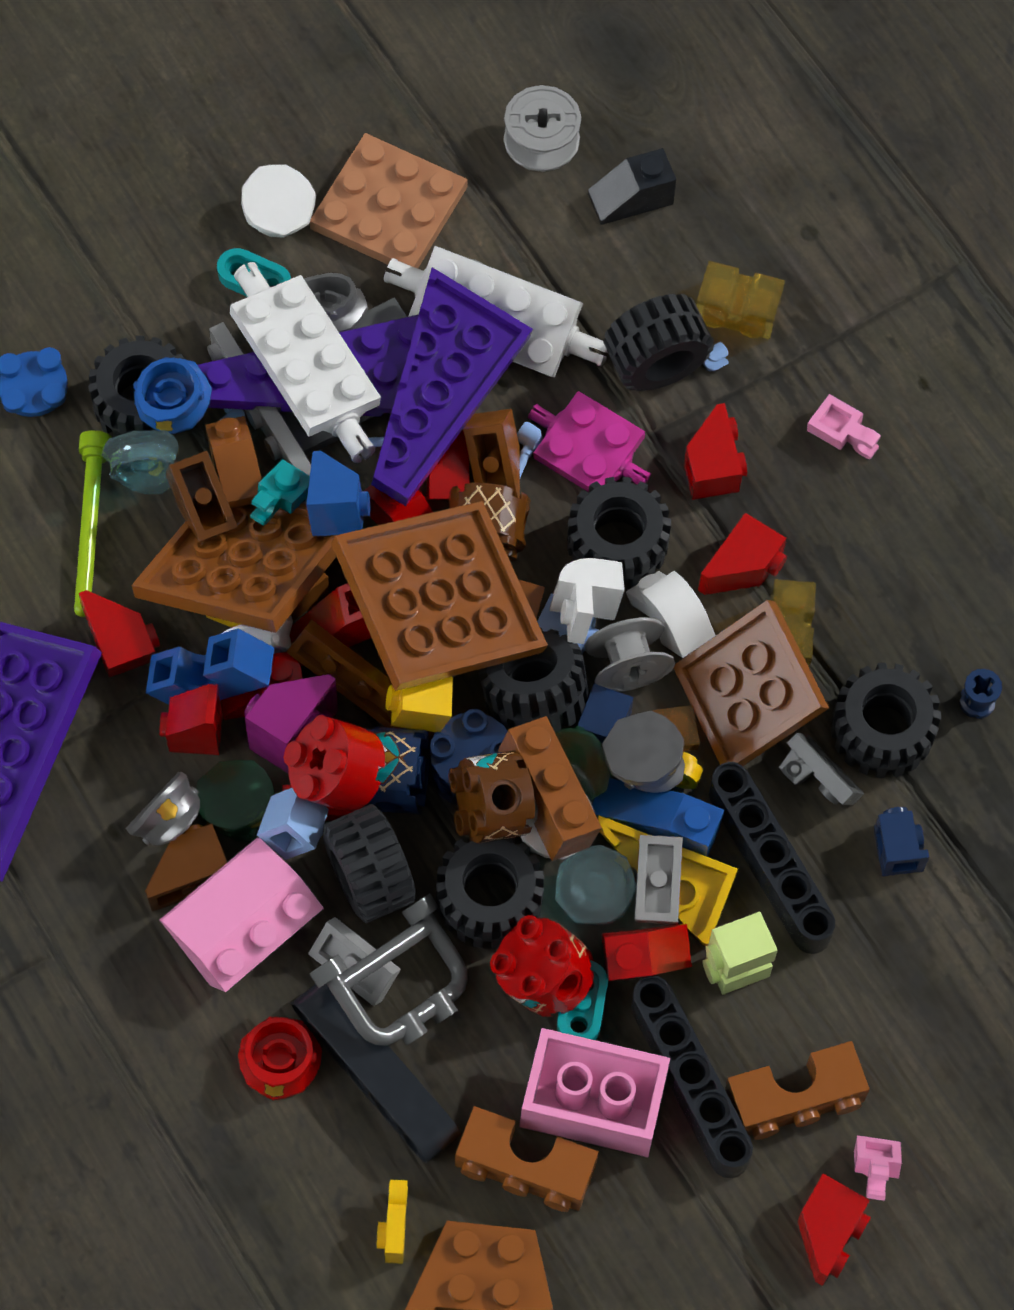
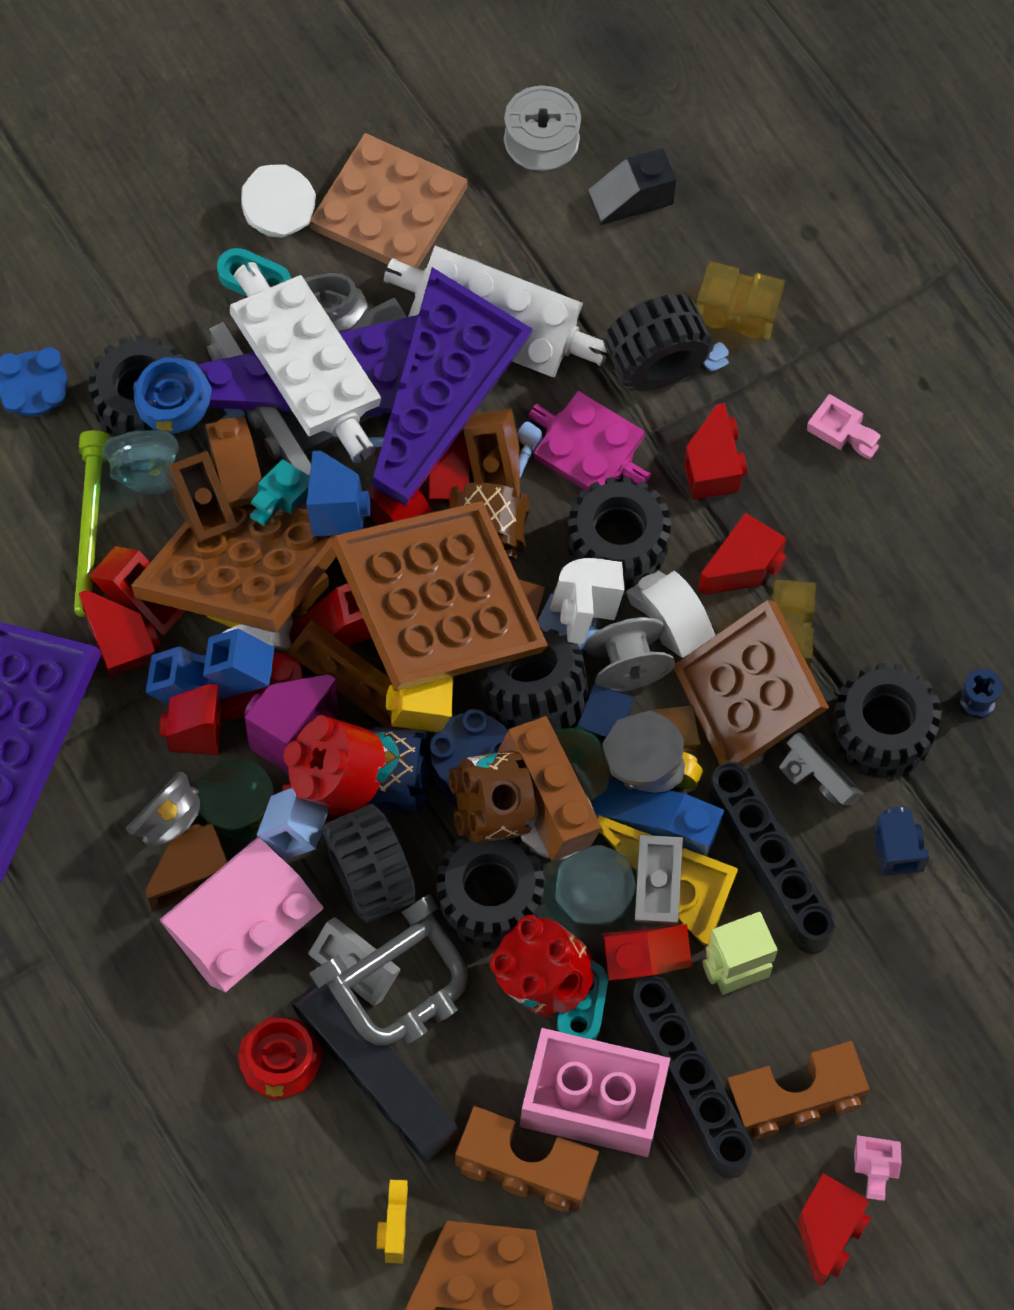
(115, 579): none -> red slope

